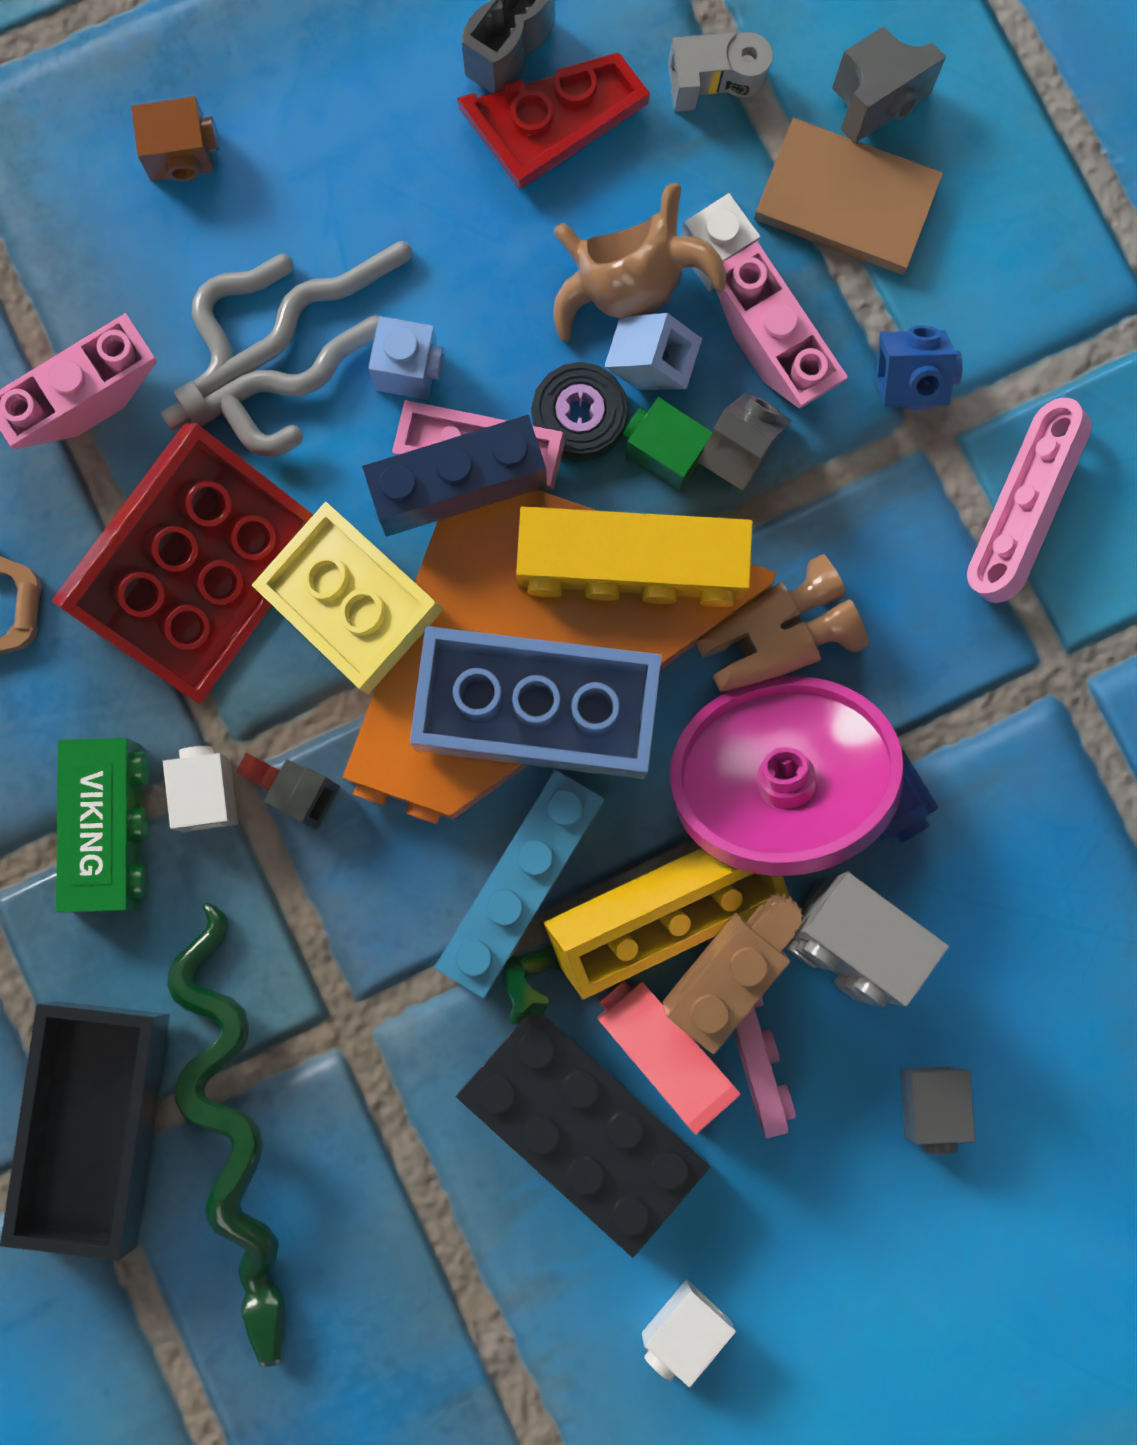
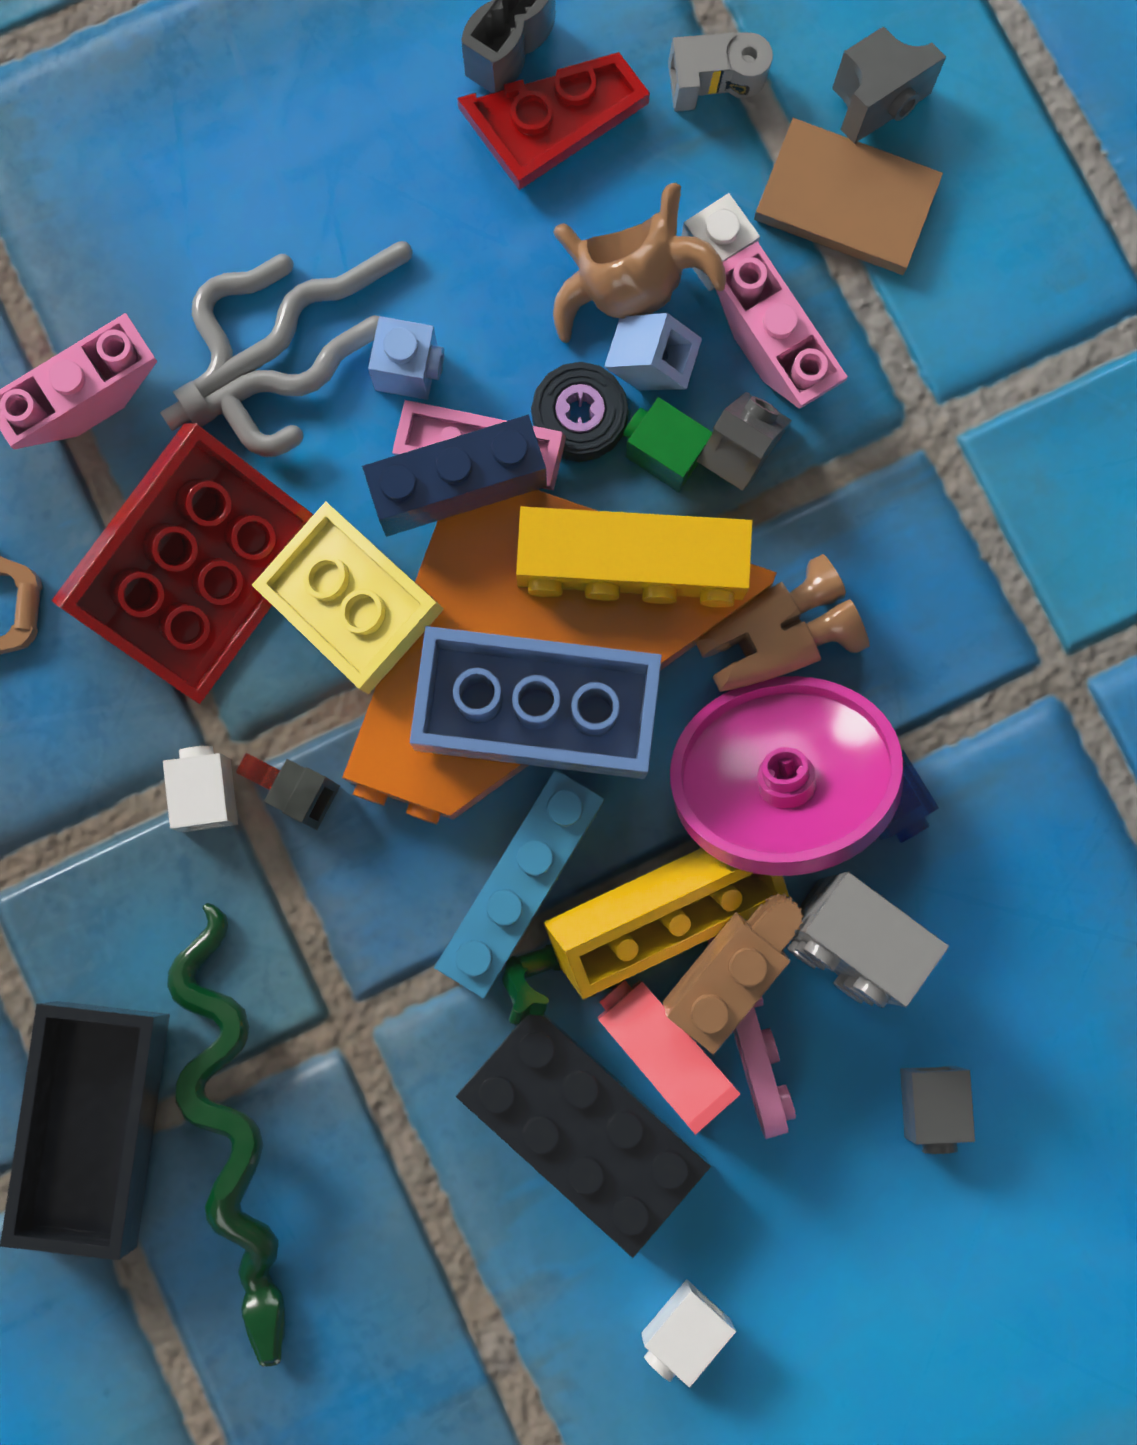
(100, 825): green brick -> none
(174, 139): dark orange brick -> none
(917, 368): blue brick -> none
(1029, 500): bright pink plate -> none

